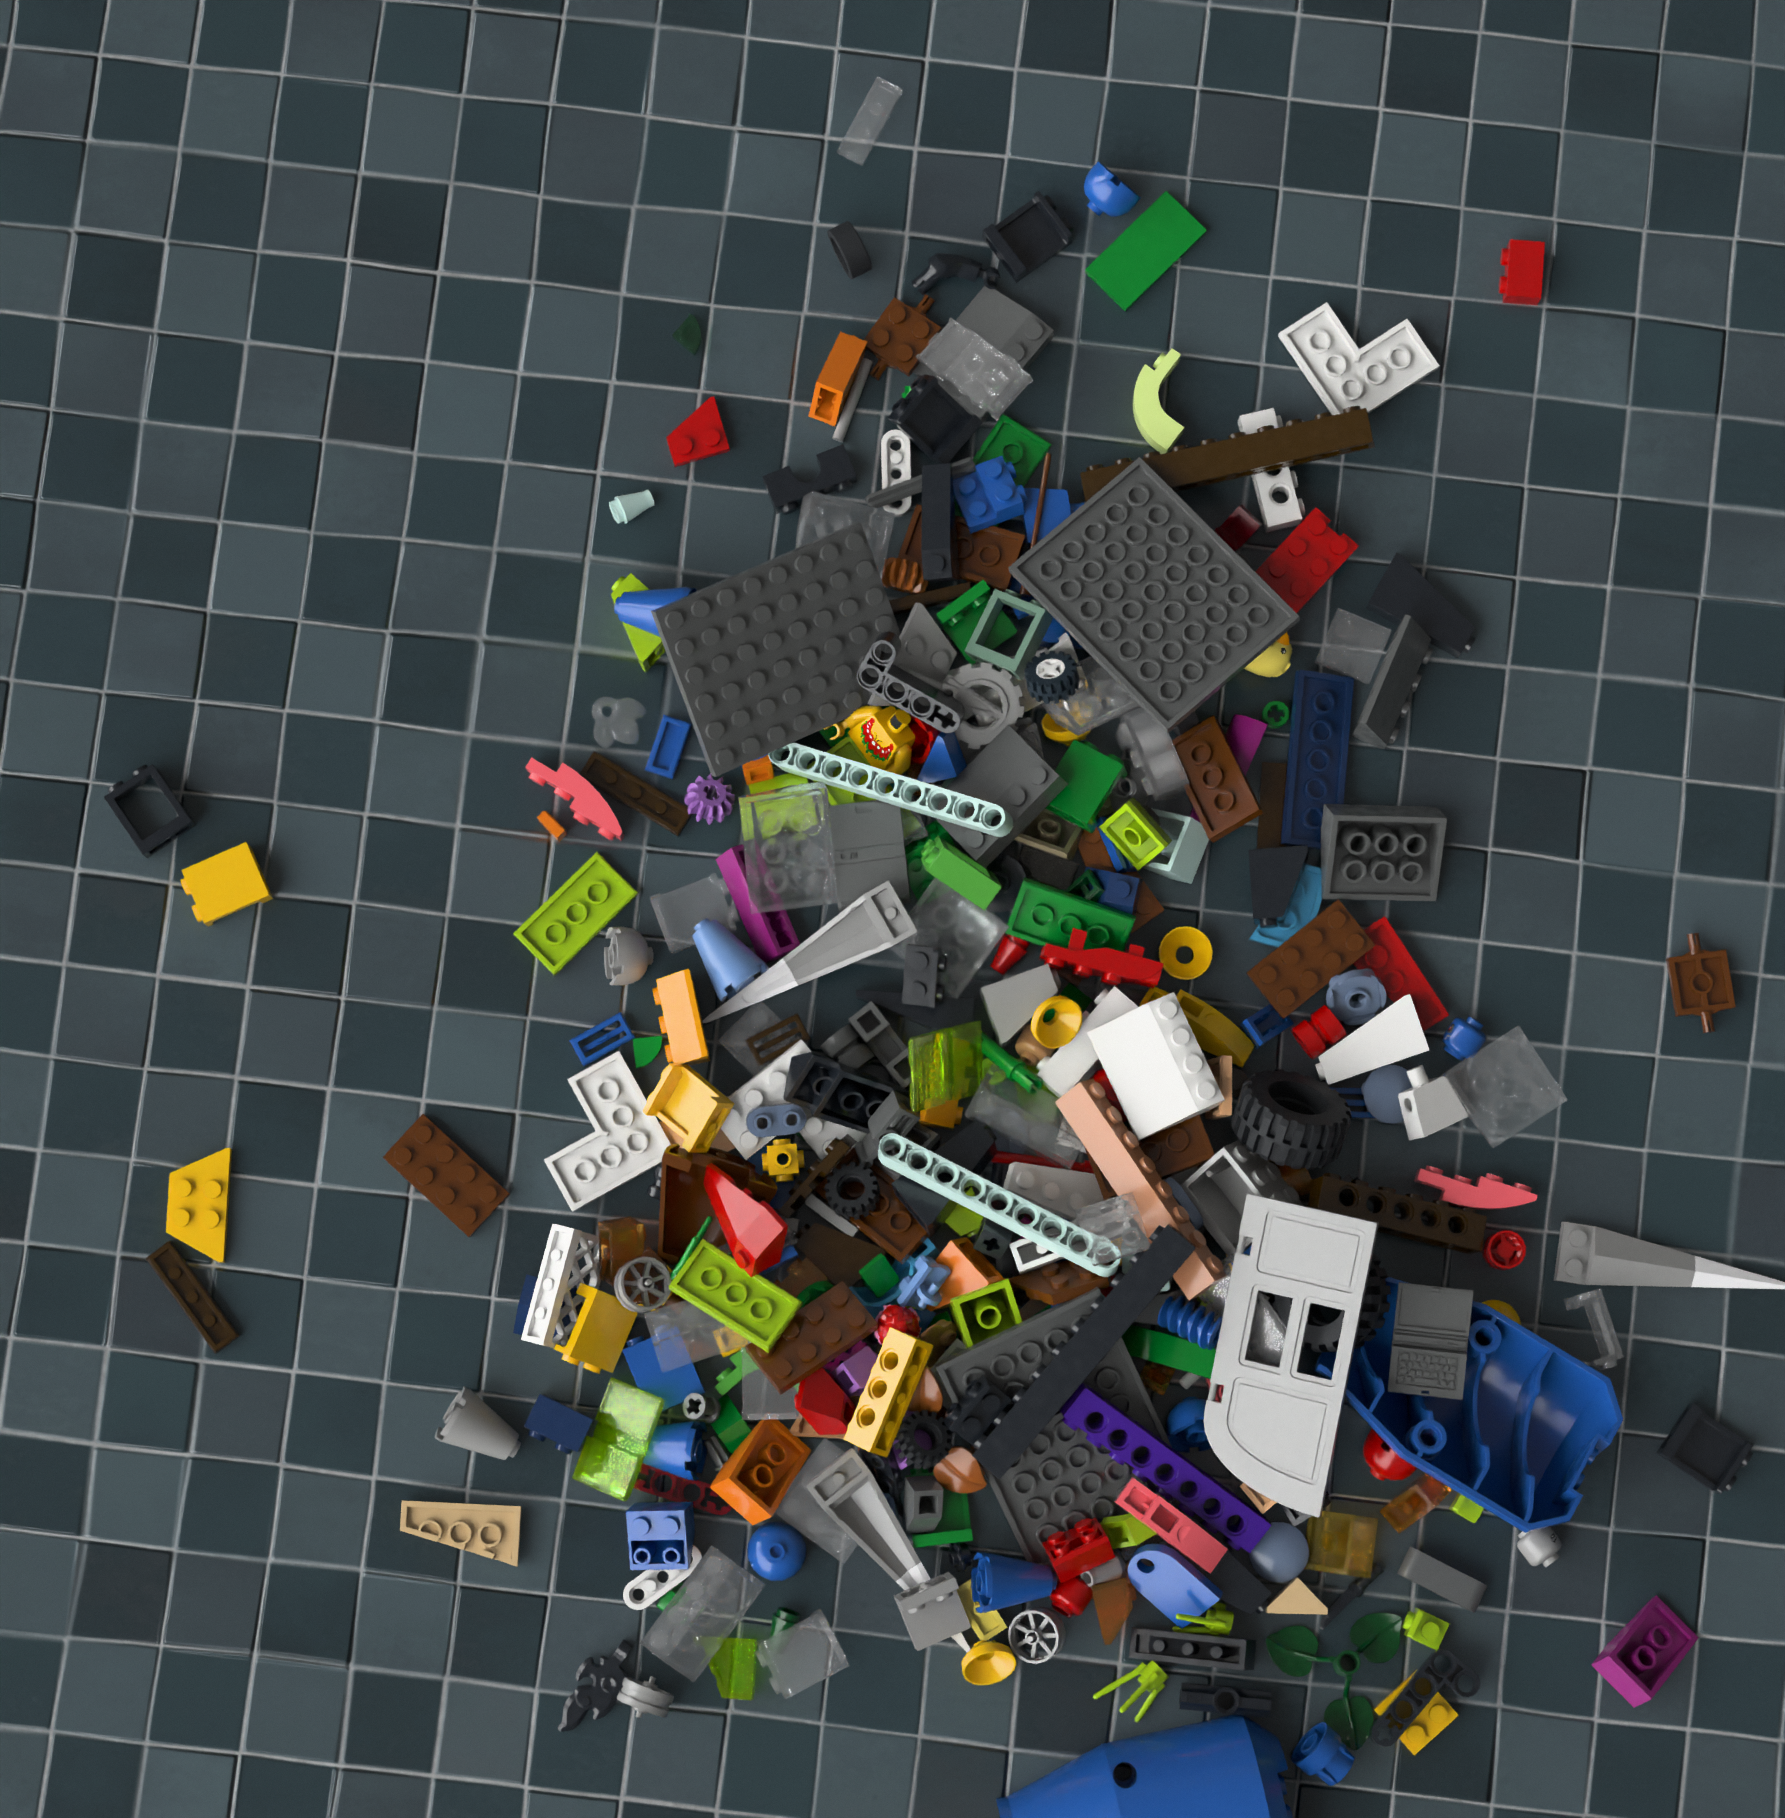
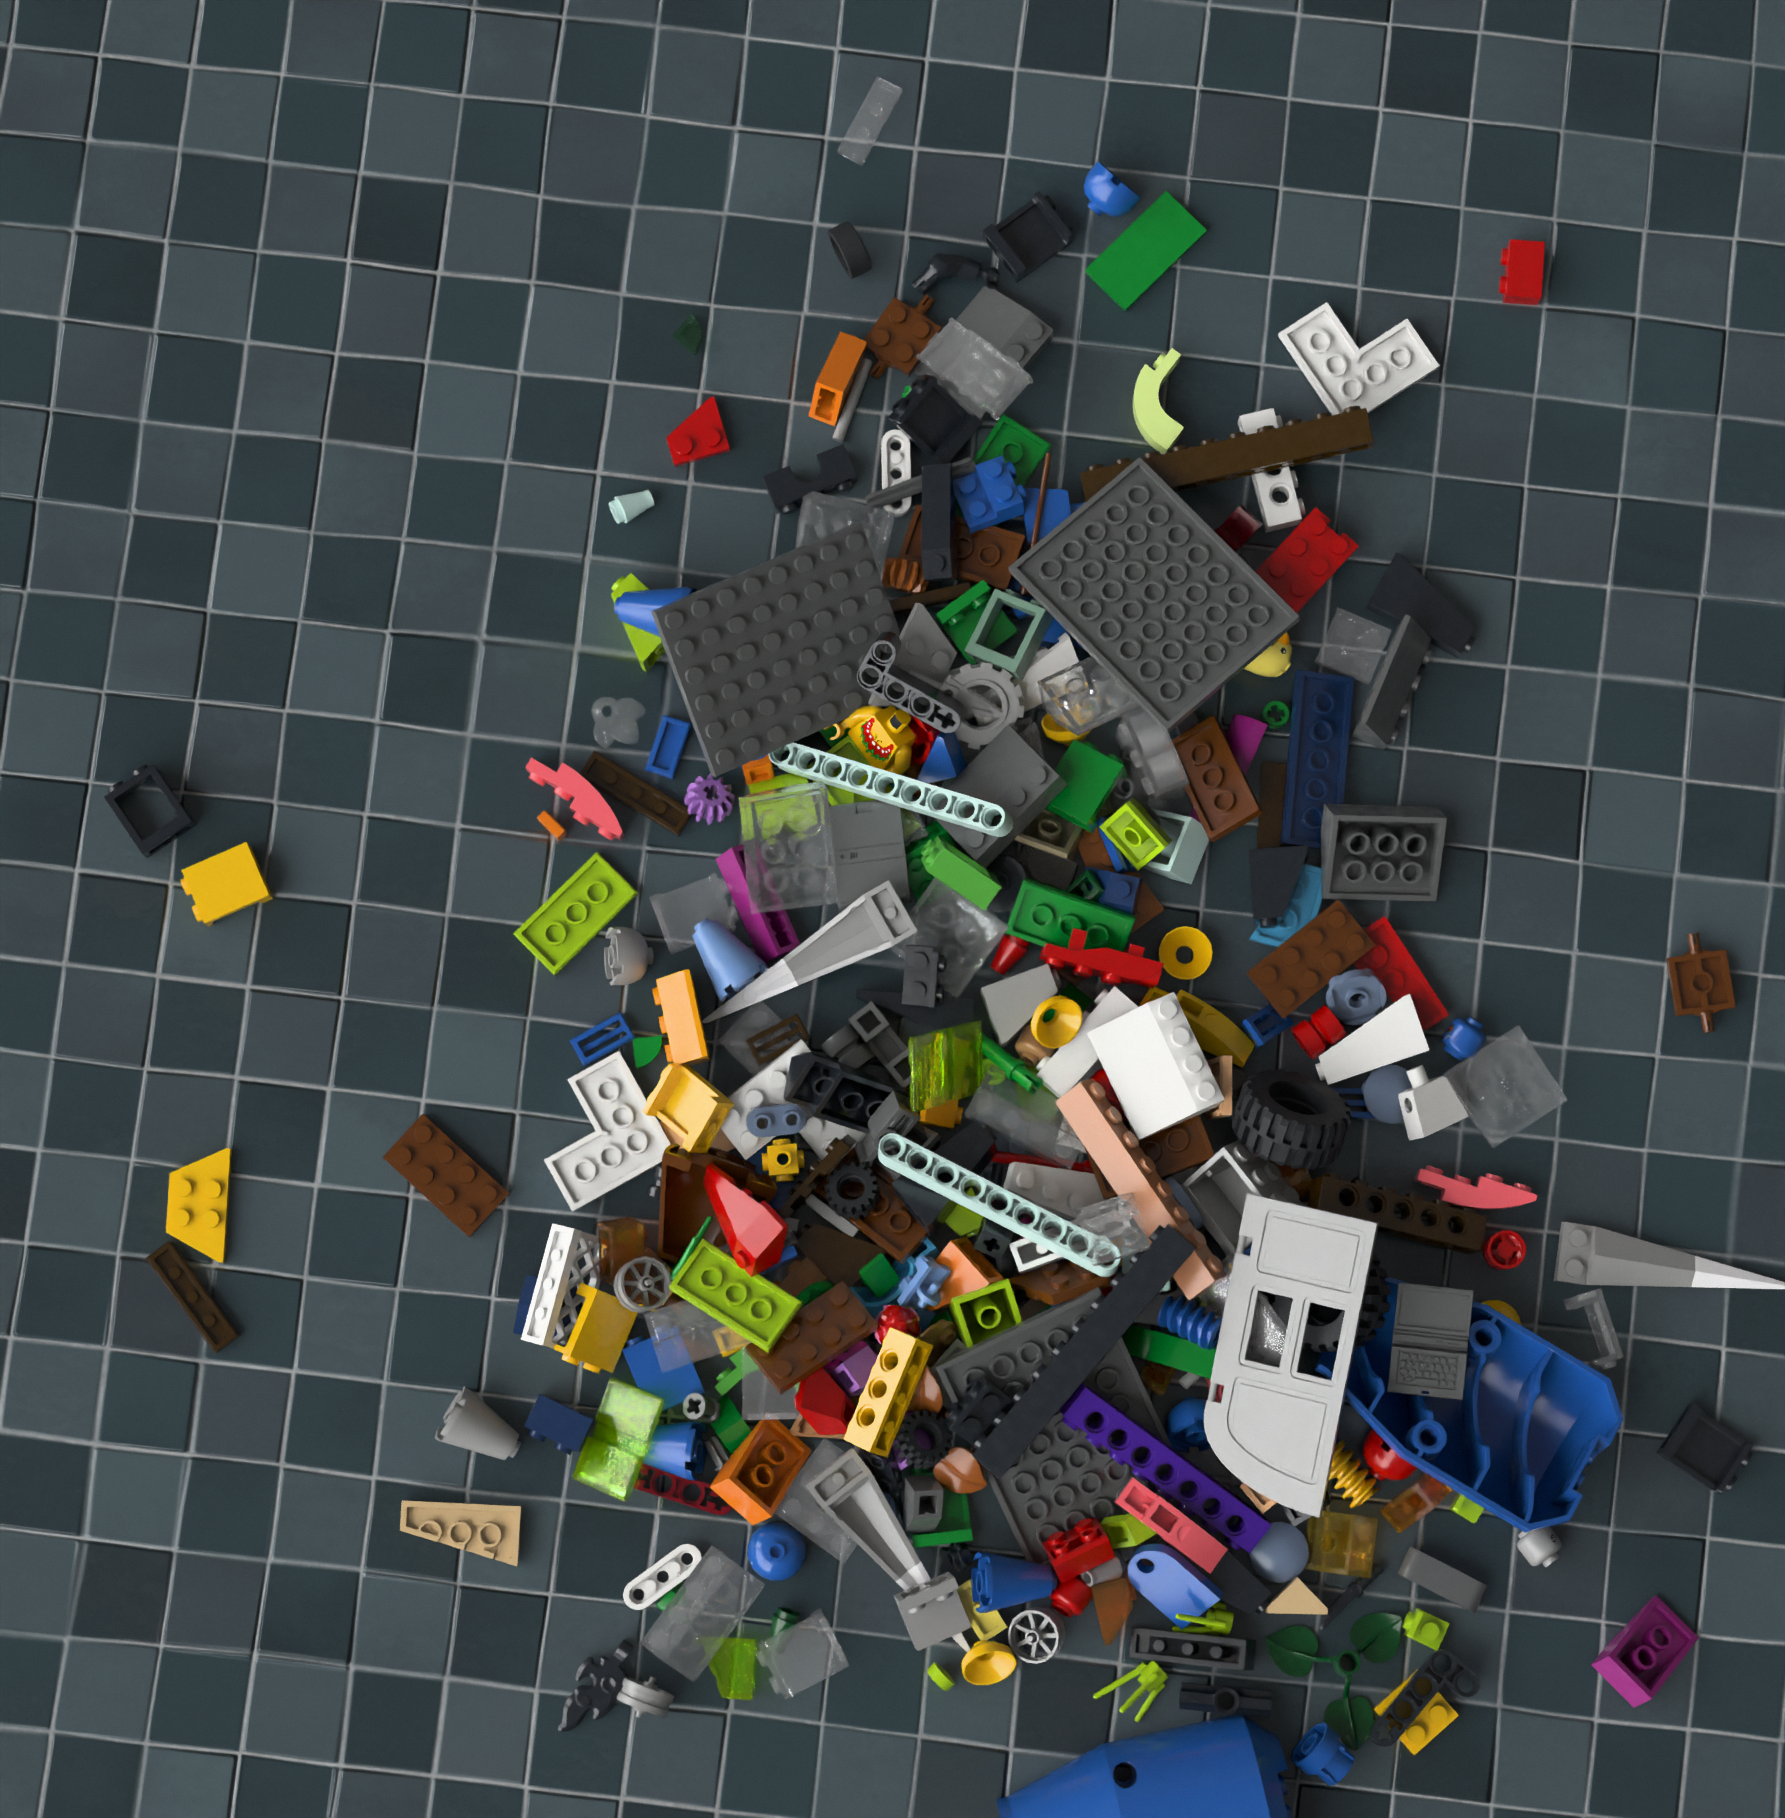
(660, 1535): slope -> none
(940, 1676): none -> lime tile
(1052, 677): black wheel -> none
(1350, 1477): none -> yellow piece

